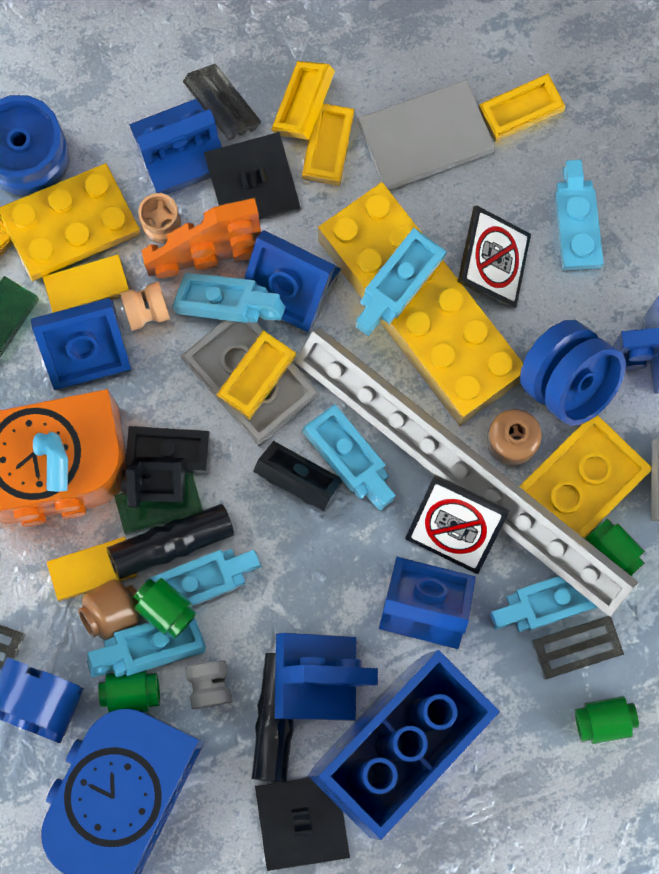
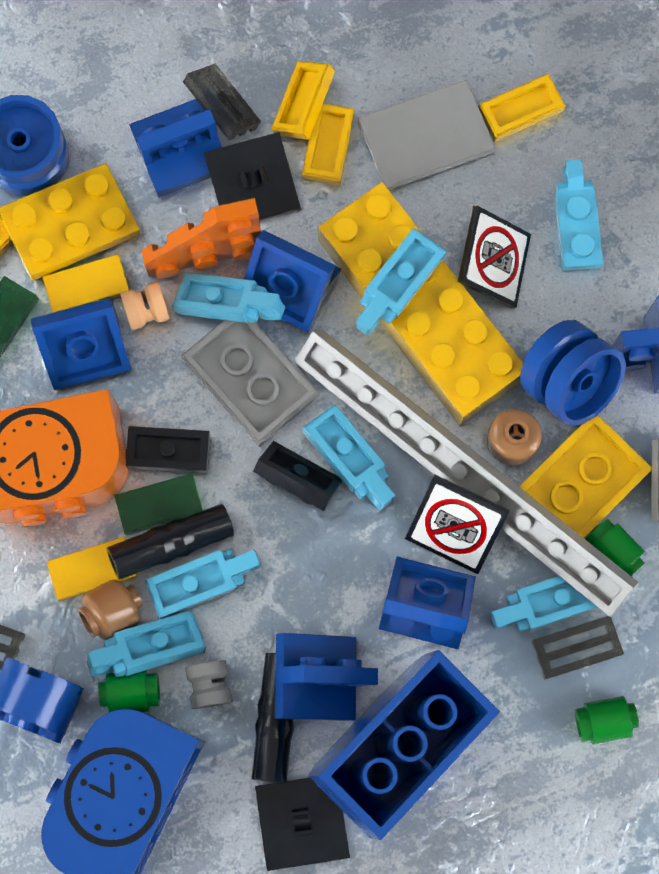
(57, 460): medium azure arm -> none
(154, 480): black bracket -> none
(157, 209): light nougat wheel -> none
(164, 607): green brick -> none
(256, 374): yellow tile -> none

